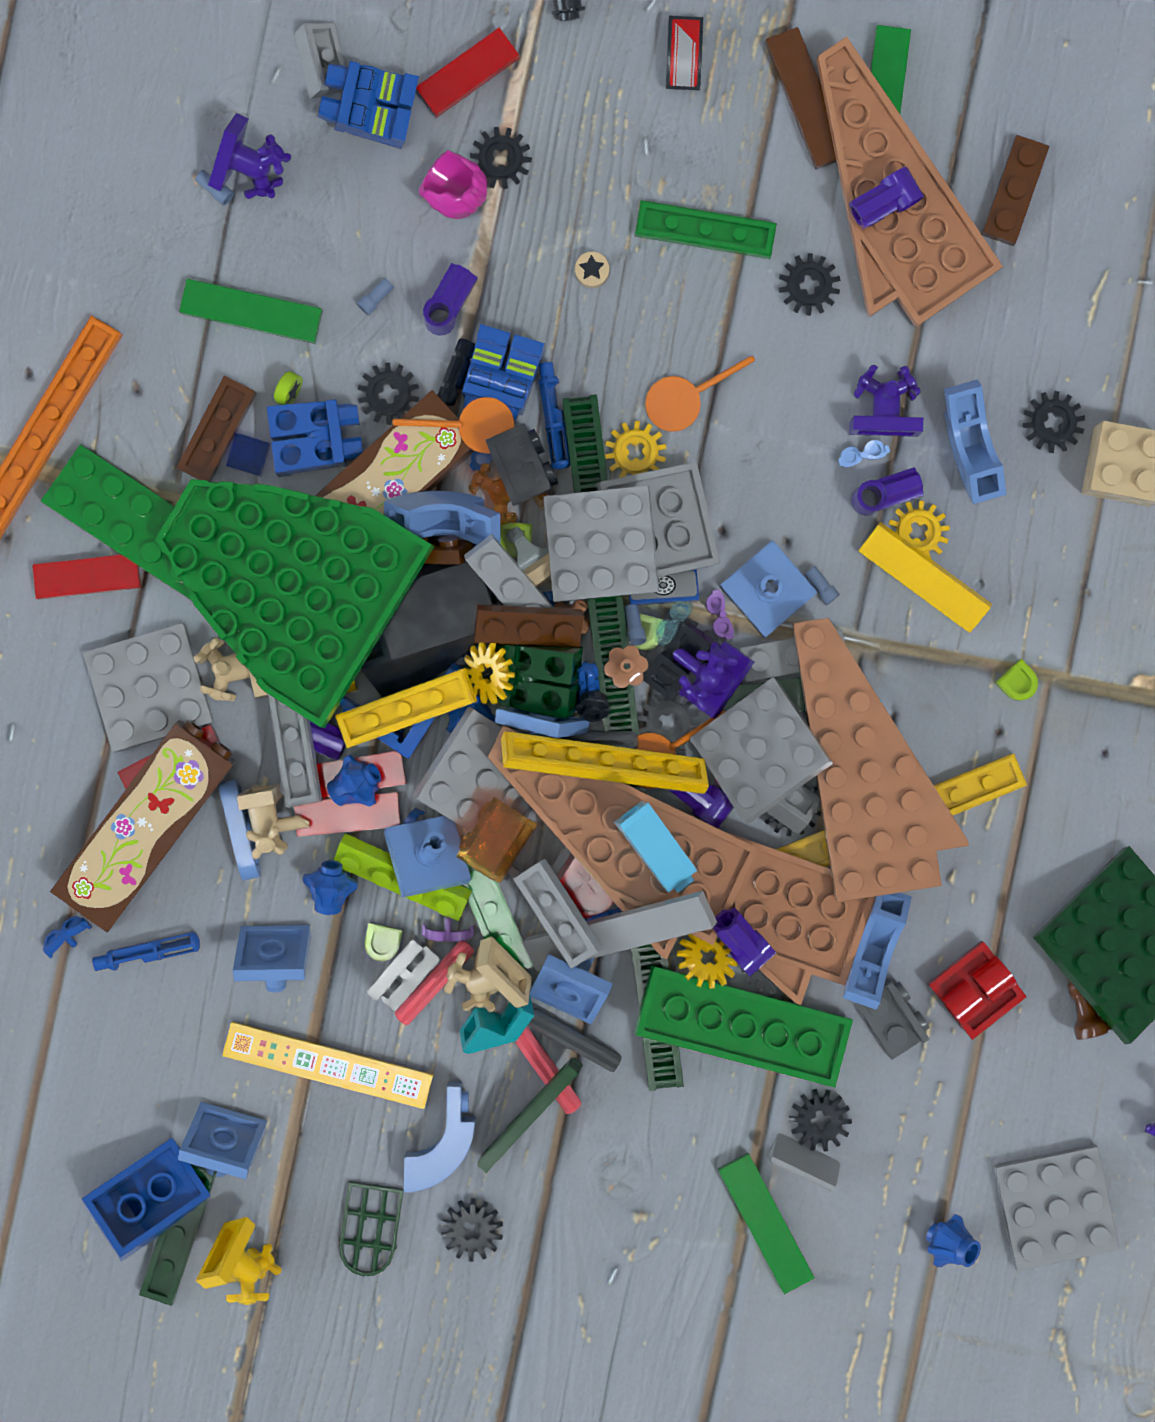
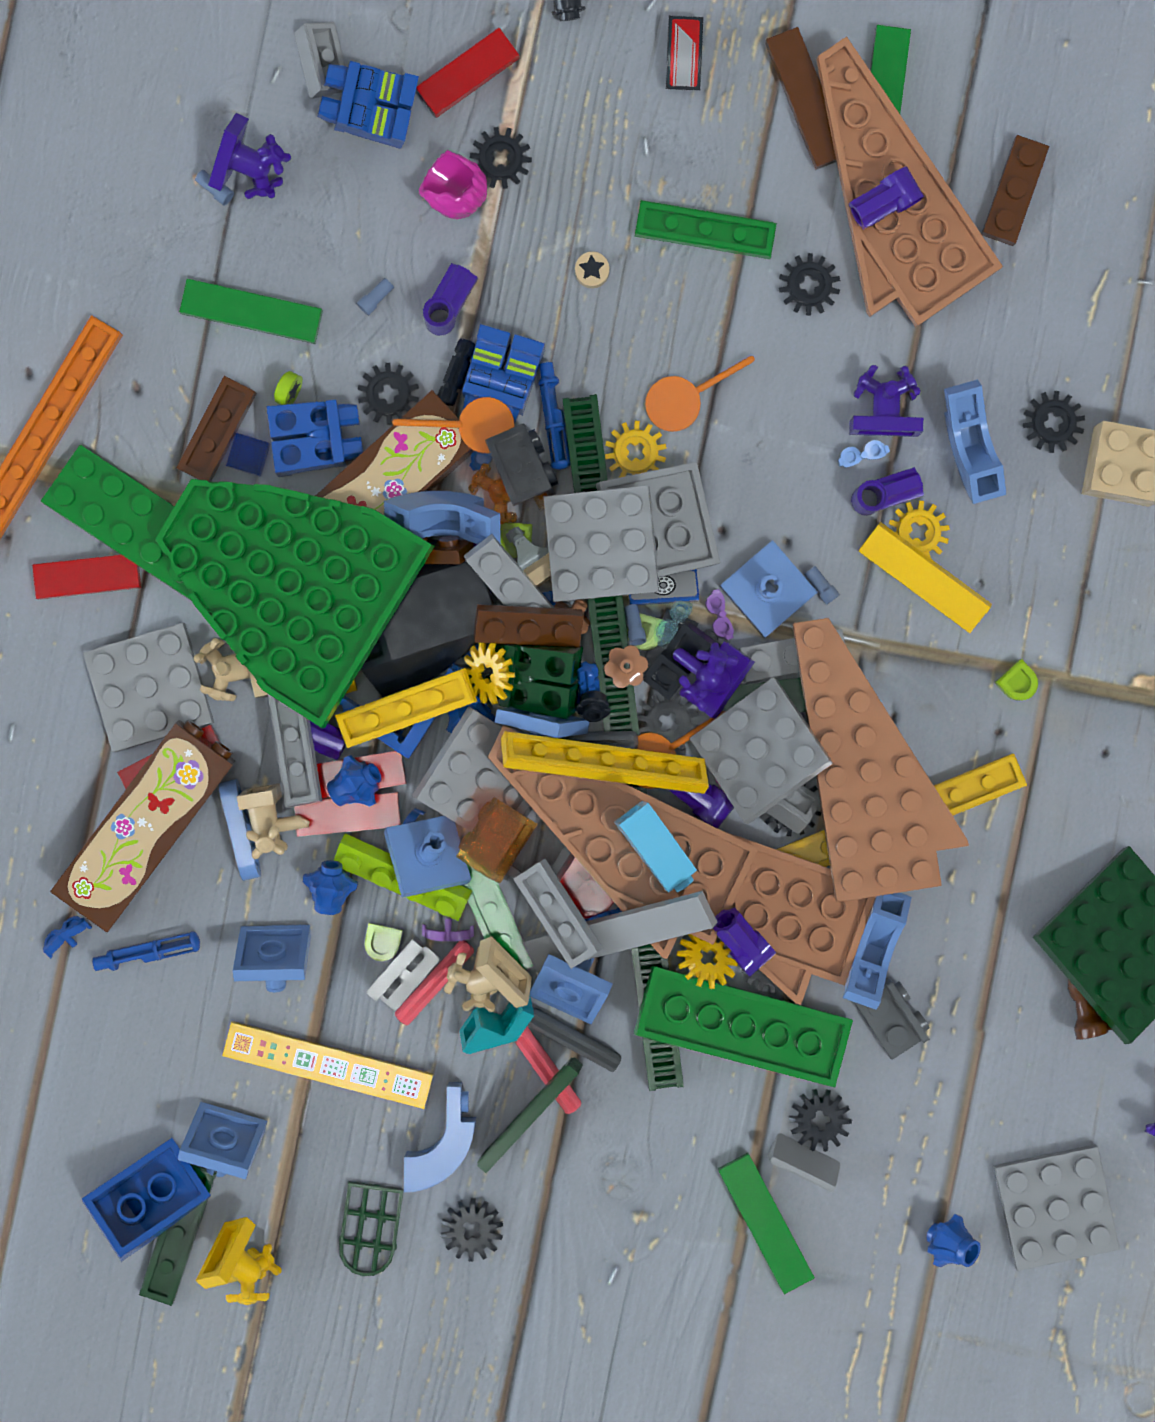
(977, 989): red plate -> none

